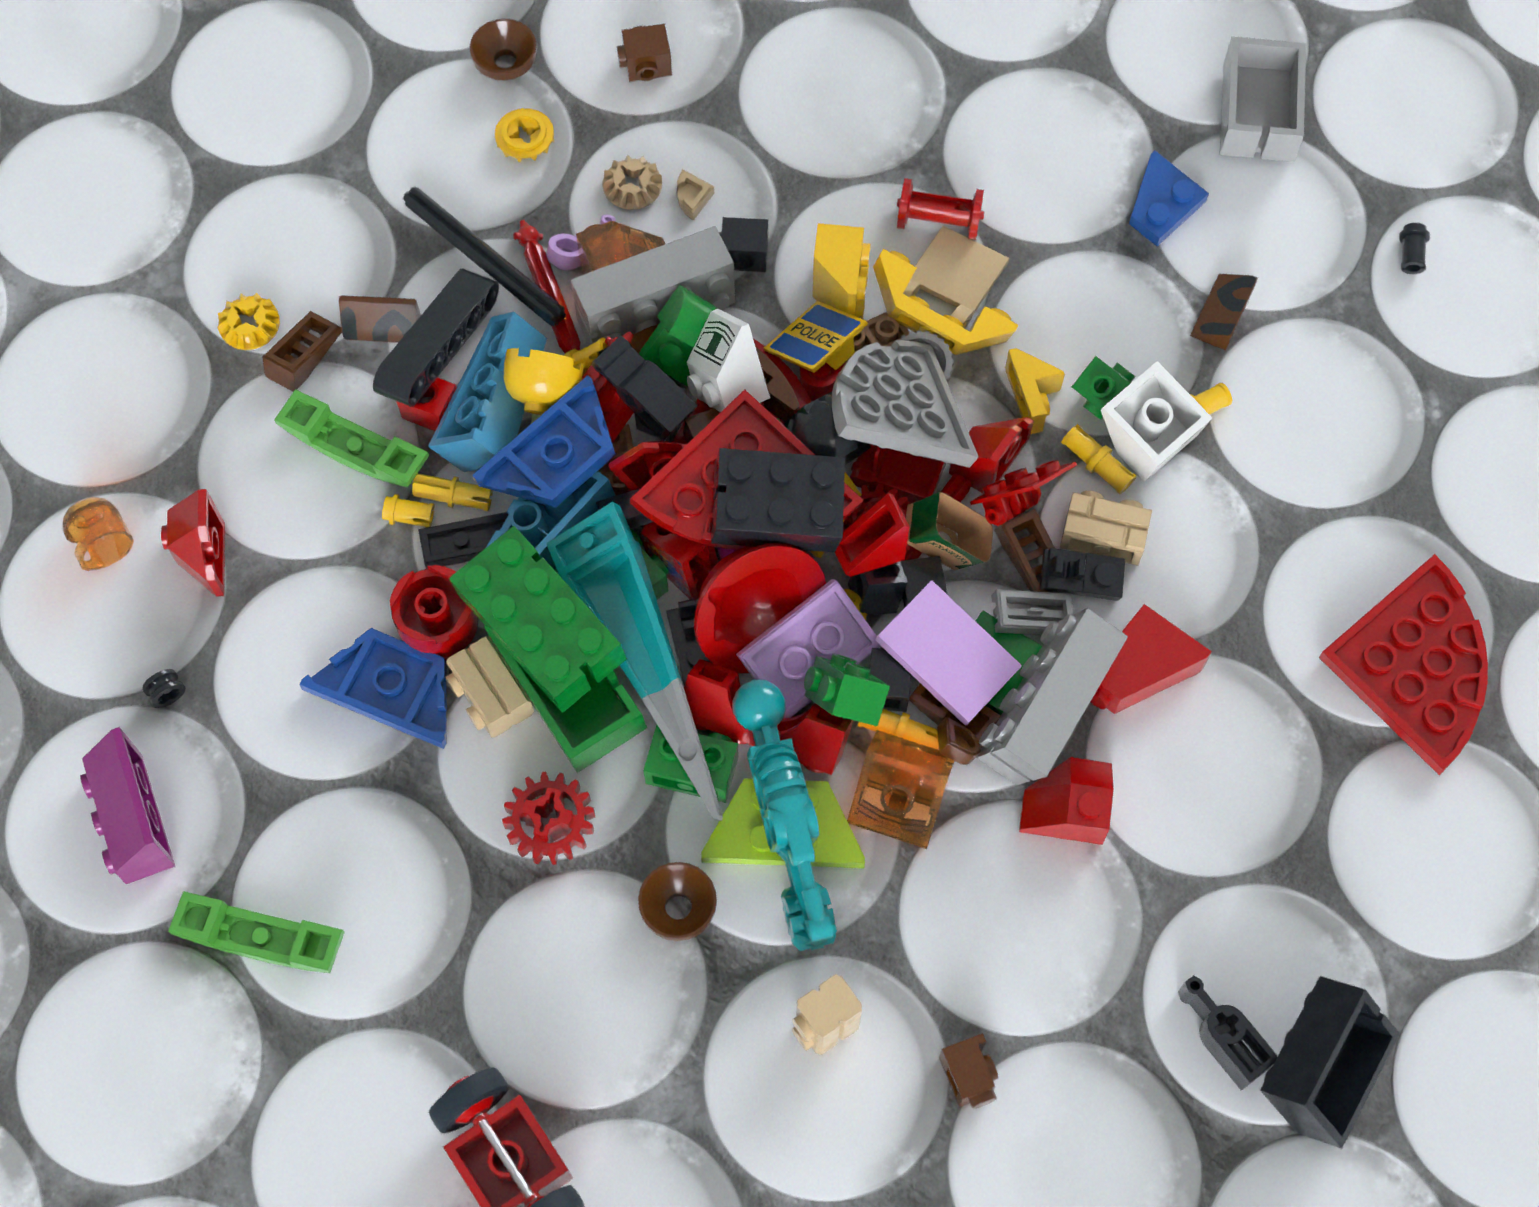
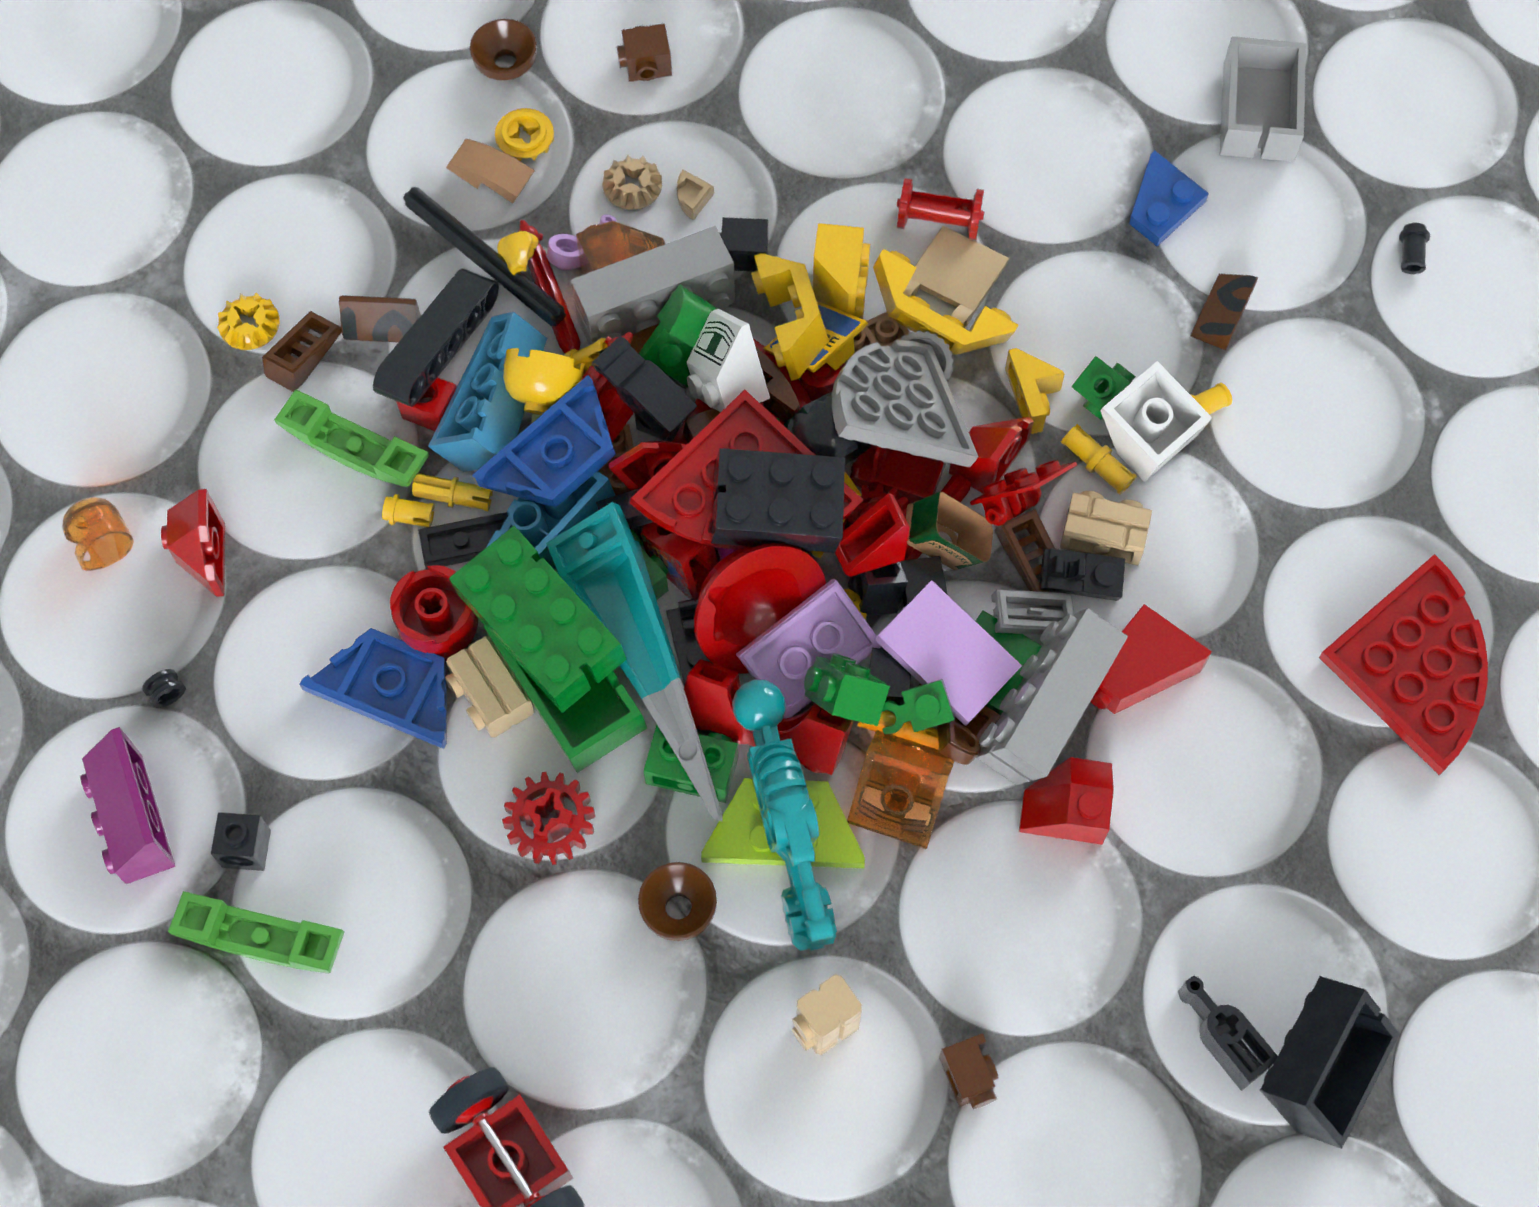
(240, 841): none -> black brick
(497, 170): none -> medium nougat slope
(517, 250): none -> yellow animal
(800, 339): none -> yellow slope
(923, 706): none -> green plate

